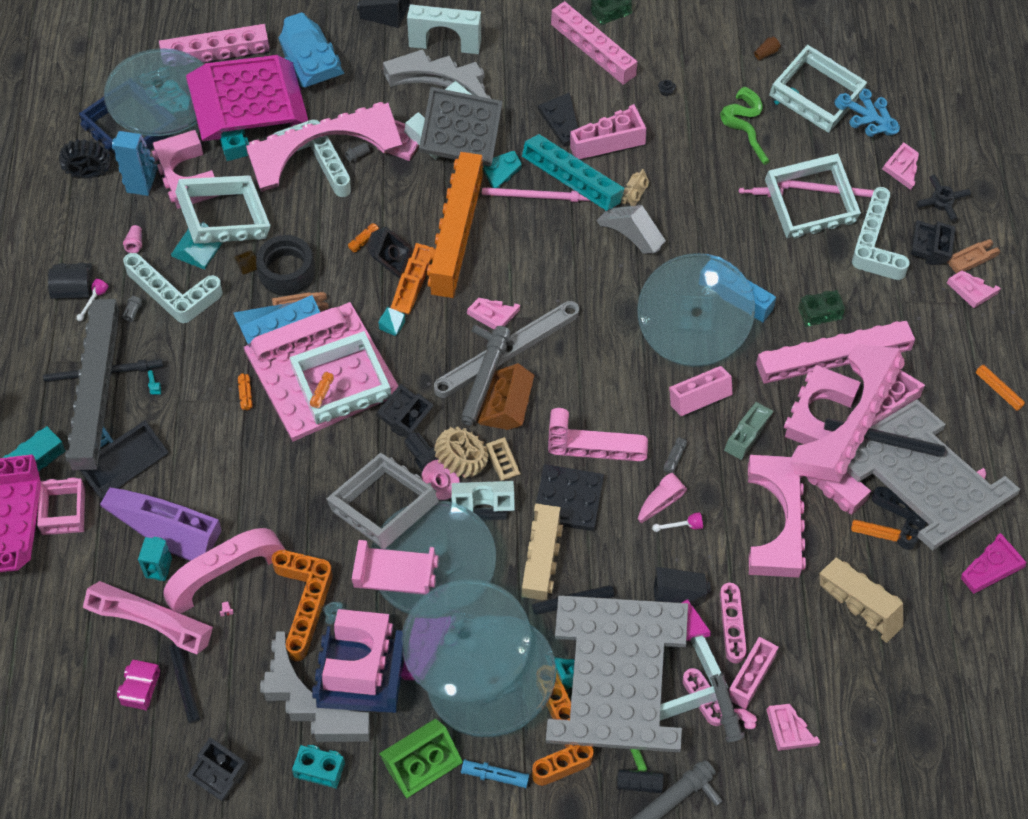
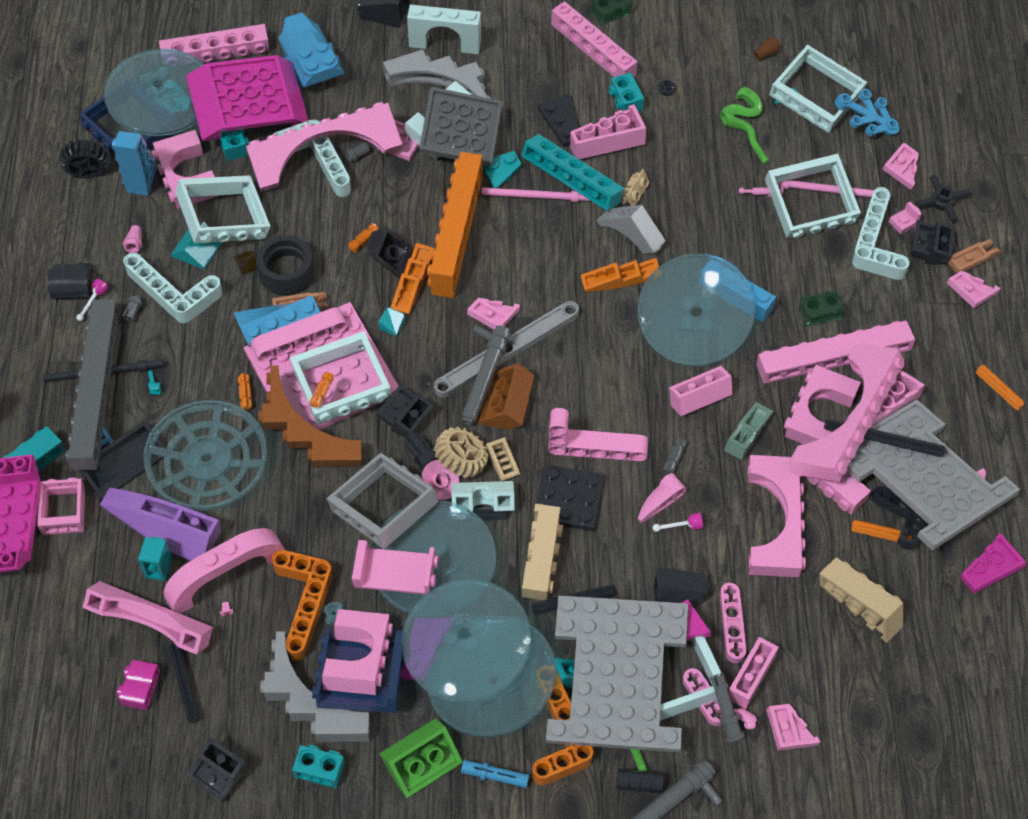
(203, 446): none -> clear light blue dish
(322, 448): none -> dark orange arch
(617, 276): none -> orange slope
(626, 92): none -> teal brick
(906, 218): none -> bright pink bracket

